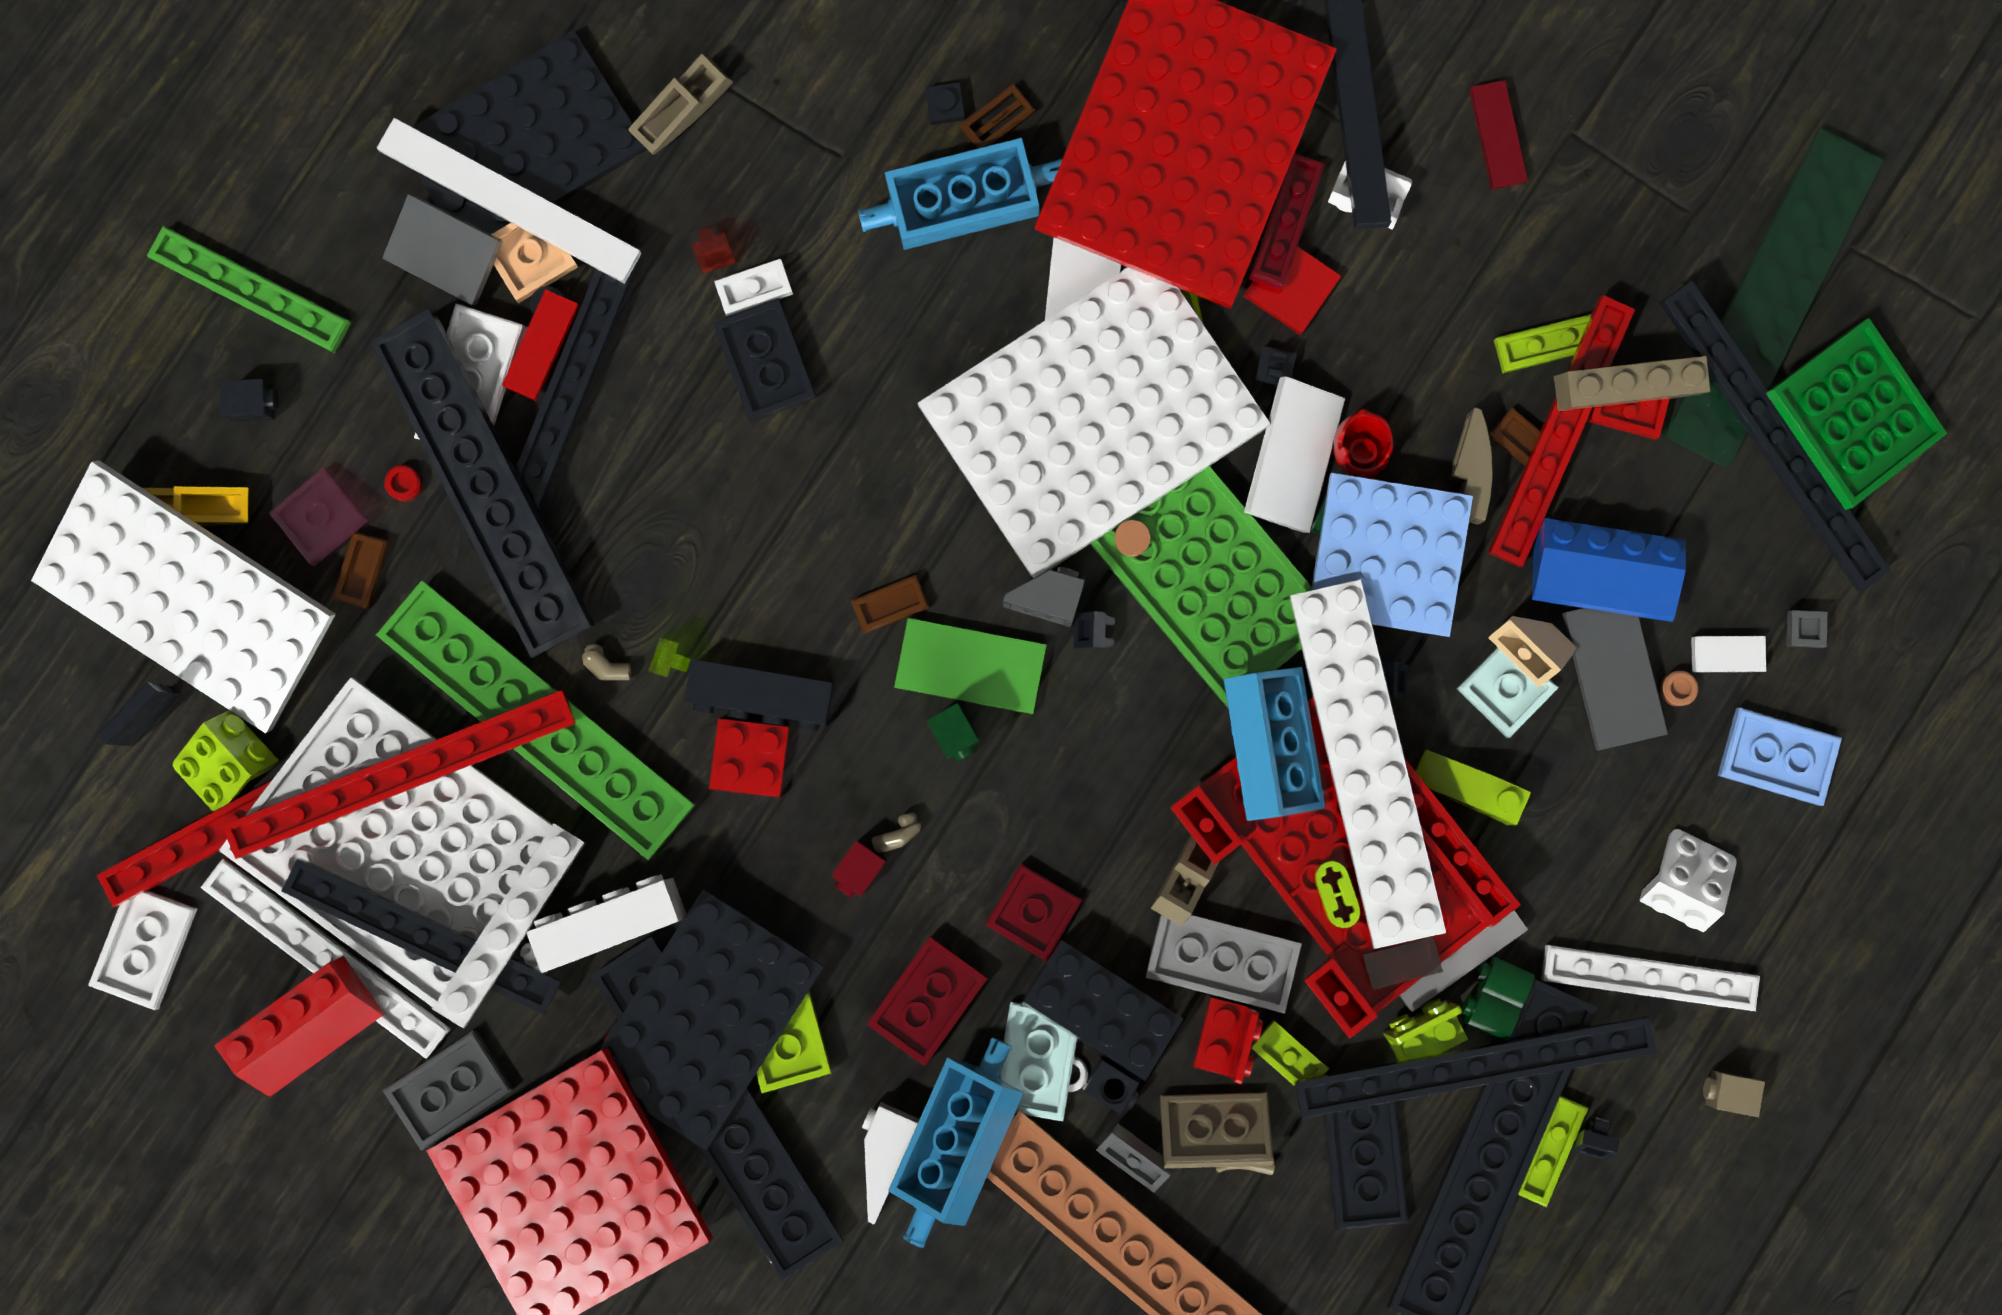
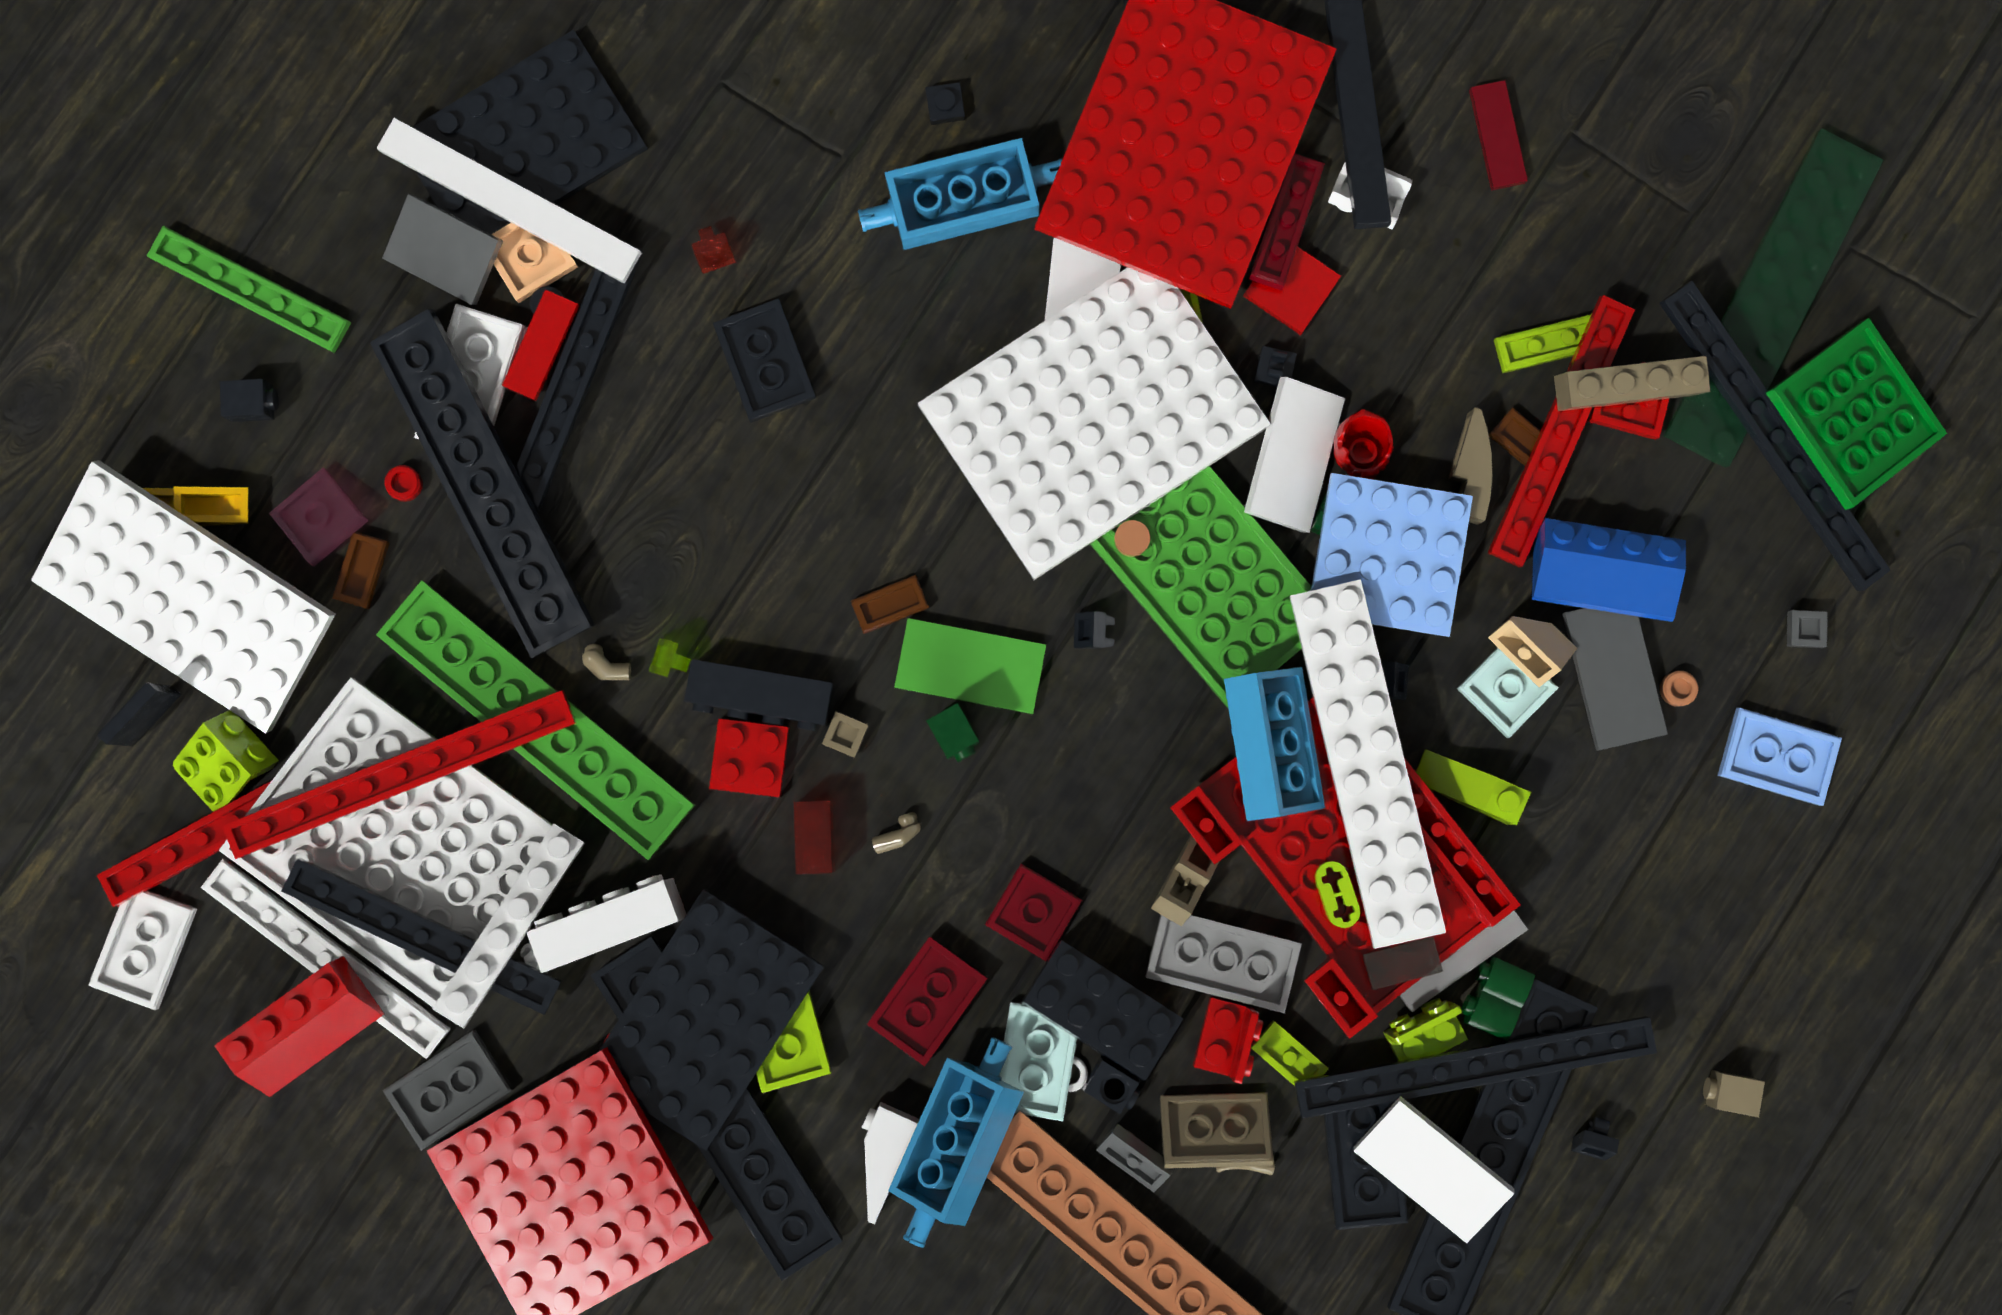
(680, 104): dark tan slope -> none
(753, 287): white plate -> none
(814, 837): none -> clear red brick
(845, 734): none -> dark tan plate
(857, 870): dark red brick -> none
(974, 138): reddish brown tile -> none
(1048, 596): dark grey slope -> none
(1433, 1169): none -> white tile
(1553, 1151): lime tile -> none
(1650, 978): white tile -> none
(1691, 881): white bracket -> none
(1728, 654): white tile -> none

